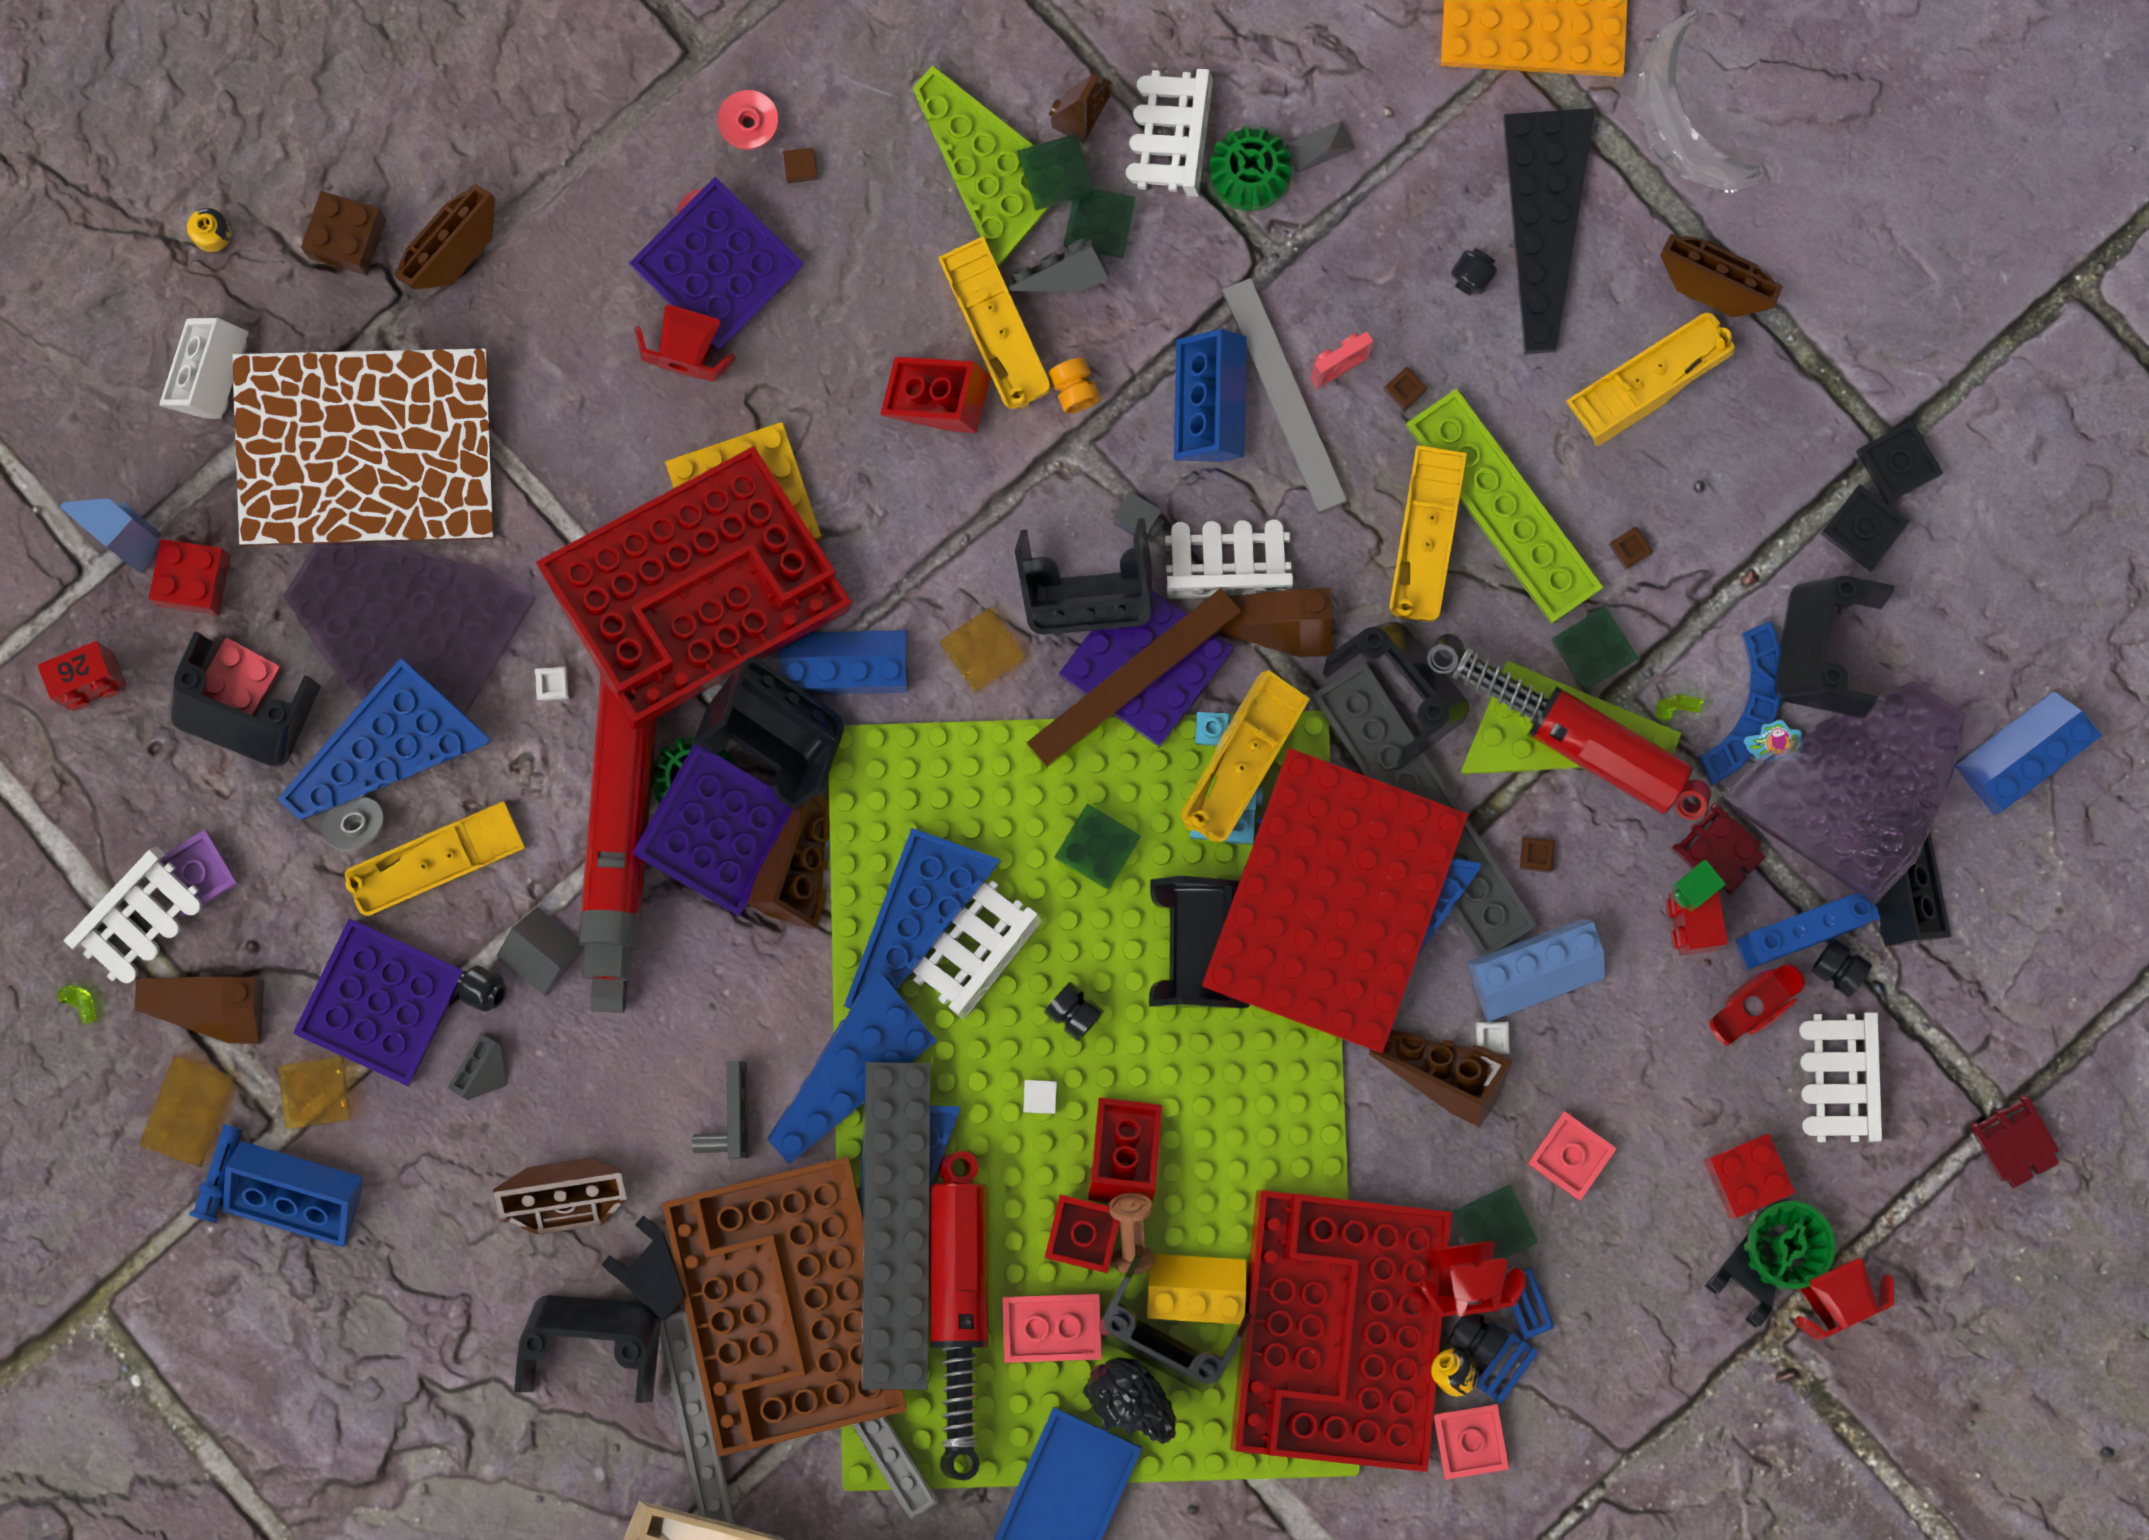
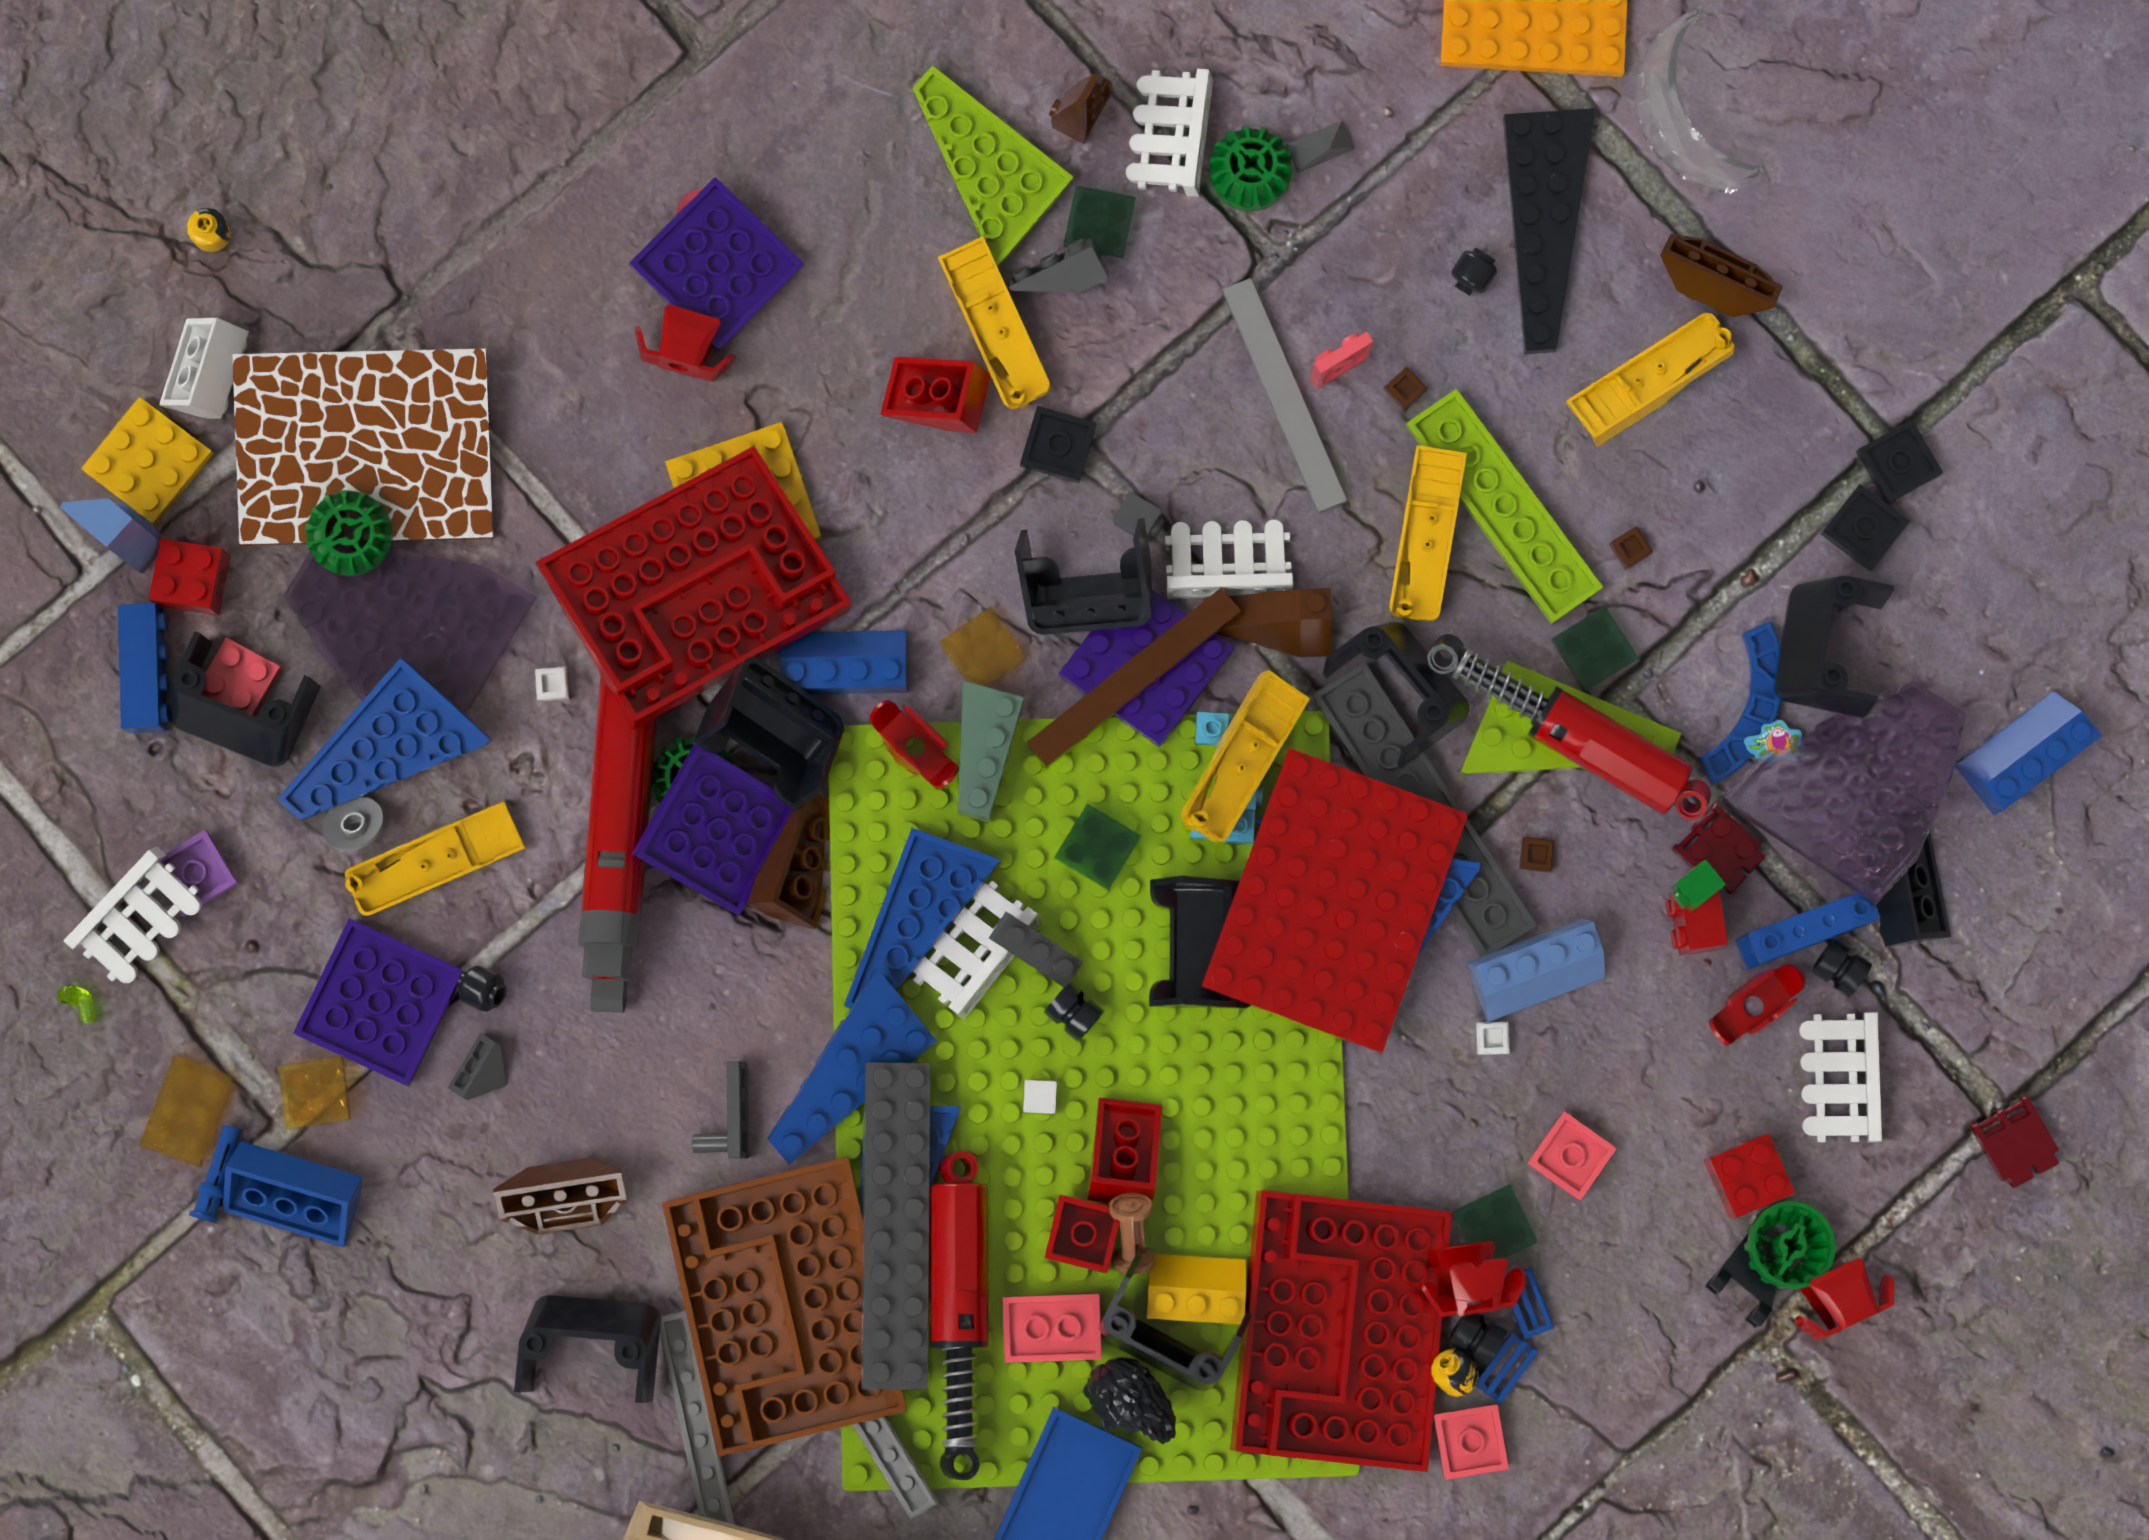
(82, 676): red brick -> none
(143, 668): none -> blue brick
(147, 461): none -> yellow plate
(208, 1005): reddish brown wedge -> none
(343, 233): reddish brown brick -> none
(373, 518): none -> green gear
(449, 241): reddish brown wedge -> none
(539, 950): dark grey slope -> none
(653, 1274): black flag -> none
(747, 106): coral dish -> none
(800, 165): reddish brown tile -> none
(897, 729): none -> red piece
(986, 739): none -> sand green wedge
(1035, 949): none -> dark grey plate
(1055, 172): clear green plate -> none
(1058, 444): none -> black plate
(1073, 382): light orange wheel -> none
(1210, 397): blue slope -> none
(1451, 1075): reddish brown wedge -> none
(1675, 702): clear neon green arm -> none

